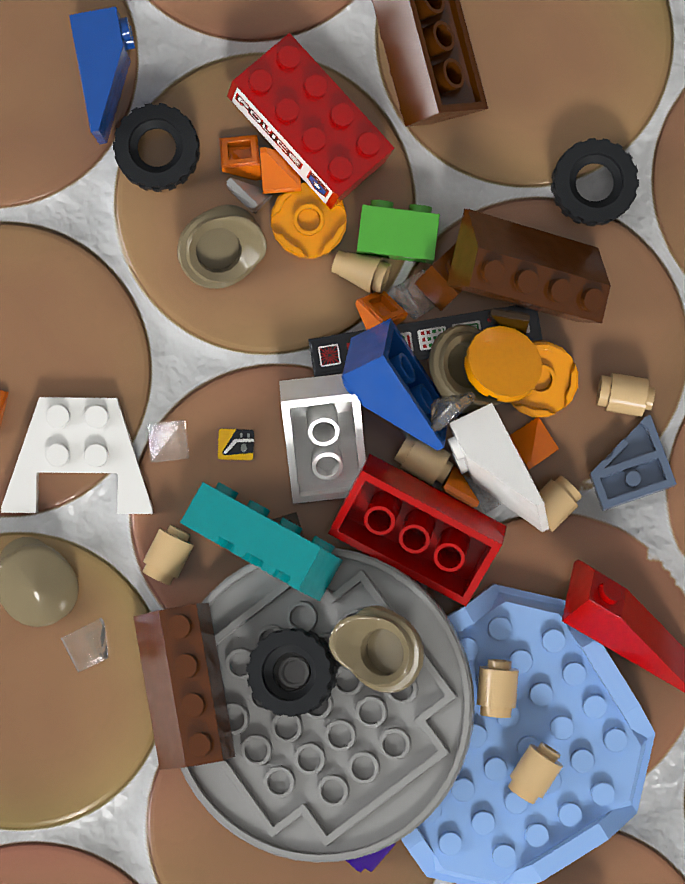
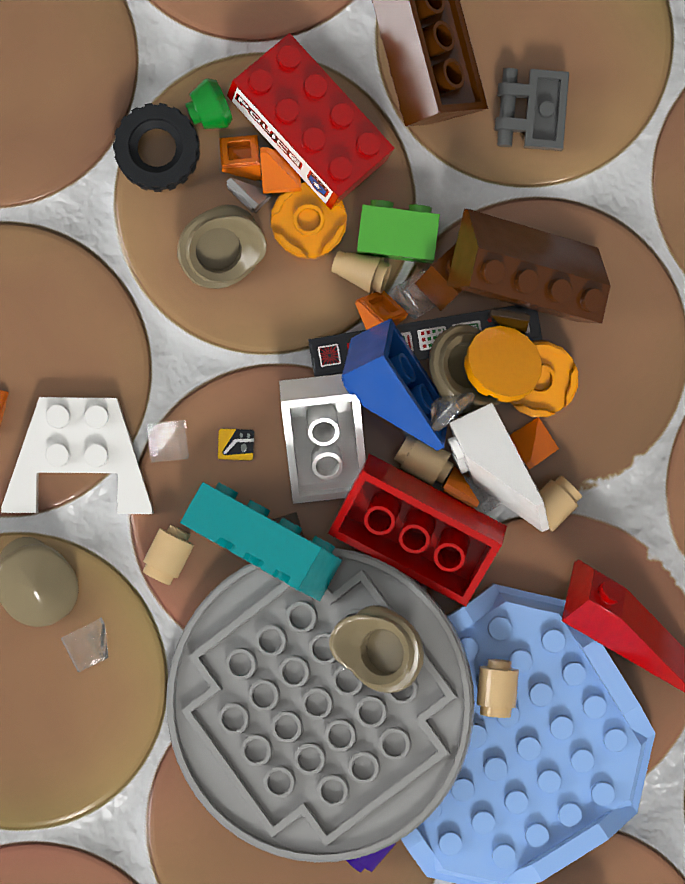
(103, 60): blue slope -> none
(184, 686): reddish brown slope -> none
(209, 106): none -> green cone
(262, 678): black tyre -> none
(535, 772): tan brick -> none
(544, 111): none -> dark grey plate
(622, 171): black tyre -> none
(625, 394): tan brick -> none
(633, 468): sand blue wing -> none

